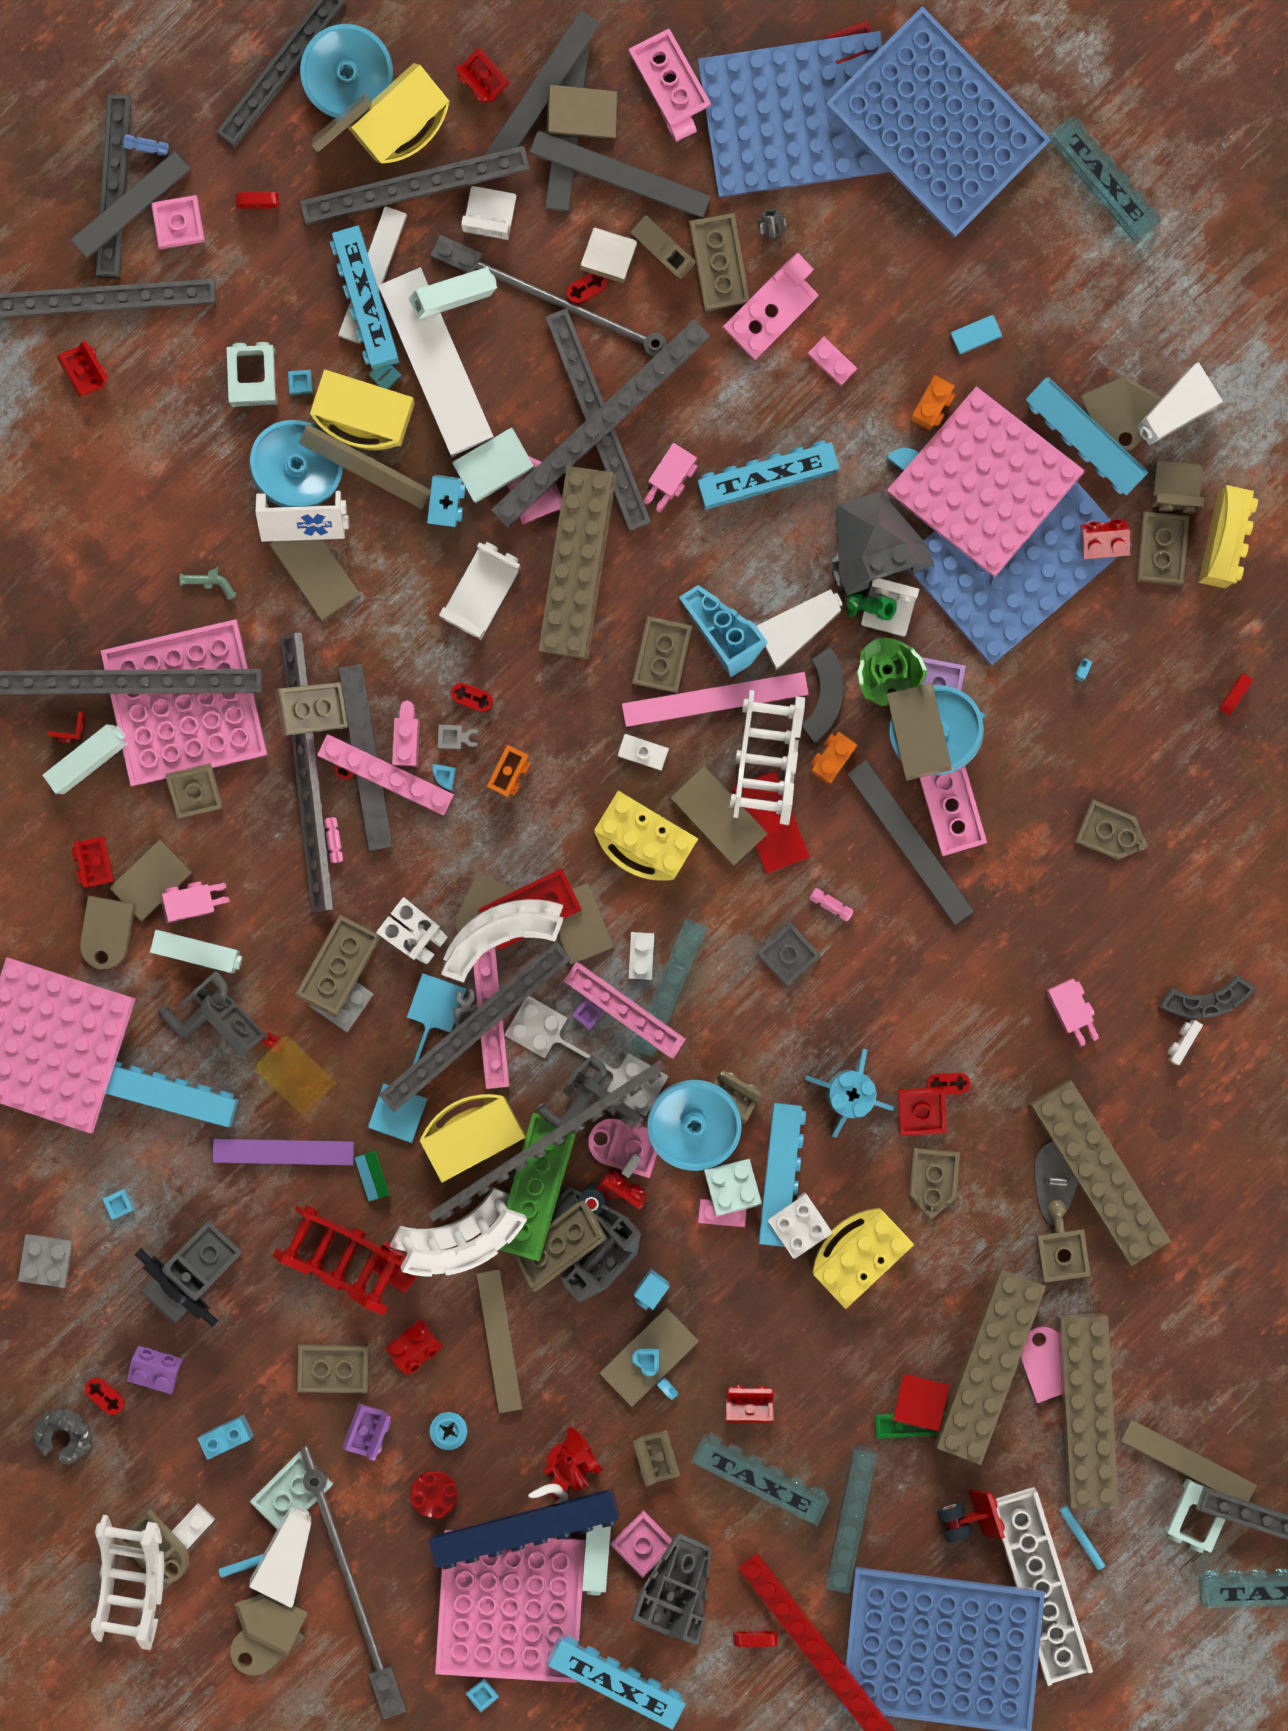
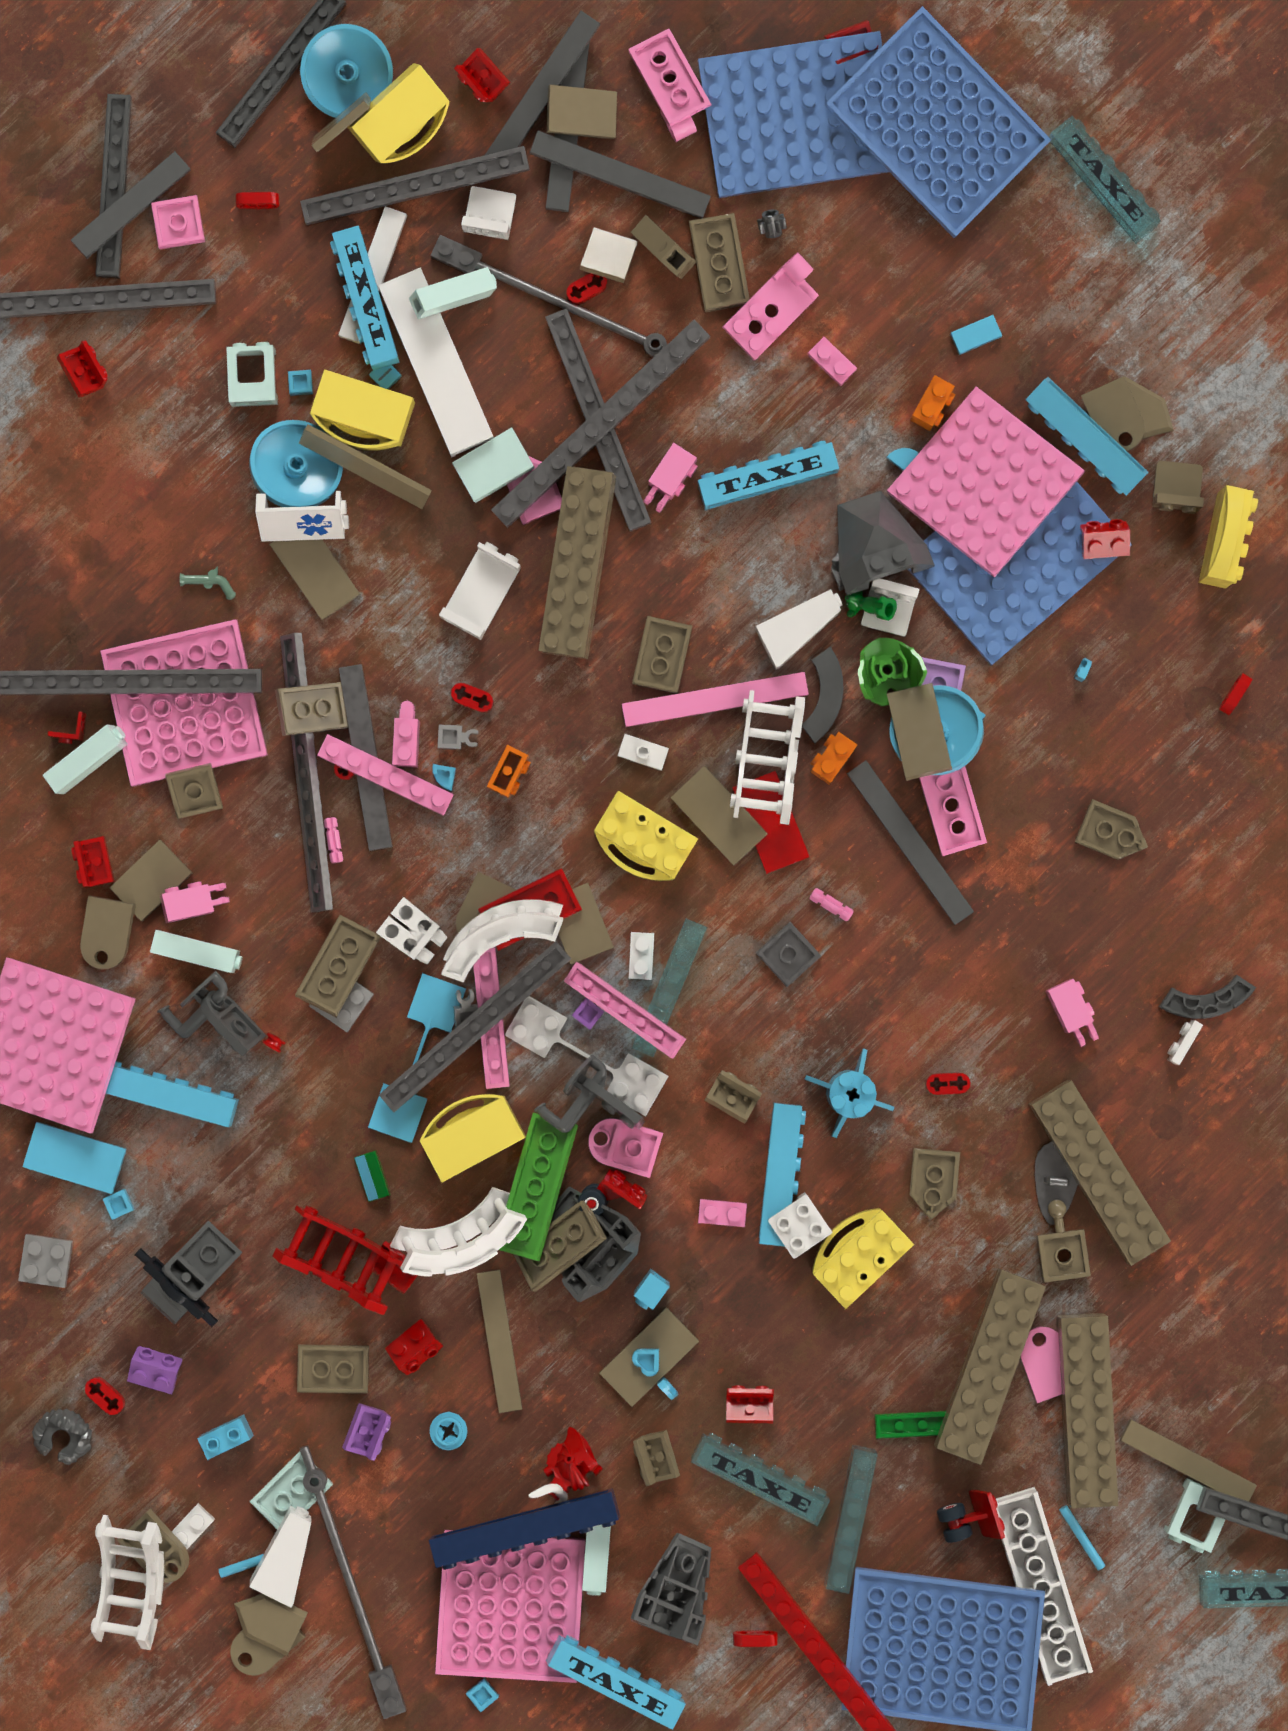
(74, 1157): none -> medium azure tile
(145, 145): medium blue axle -> none
(283, 1151): medium lavender tile -> none
(293, 1074): clear yellow tile -> none
(433, 1494): red dish -> none
(440, 487): medium azure brick -> none
(555, 1137): flat silver plate -> none
(631, 1165): light grey tile -> none
(642, 1543): bright pink plate -> none
(694, 1125): medium azure dish -> none
(727, 633): medium azure wedge -> none
(732, 1187): light aqua plate -> none
(921, 1402): red tile -> none
(922, 1111): red tile -> none
(1162, 548): dark tan tile -> none
(1183, 403): white slope -> none

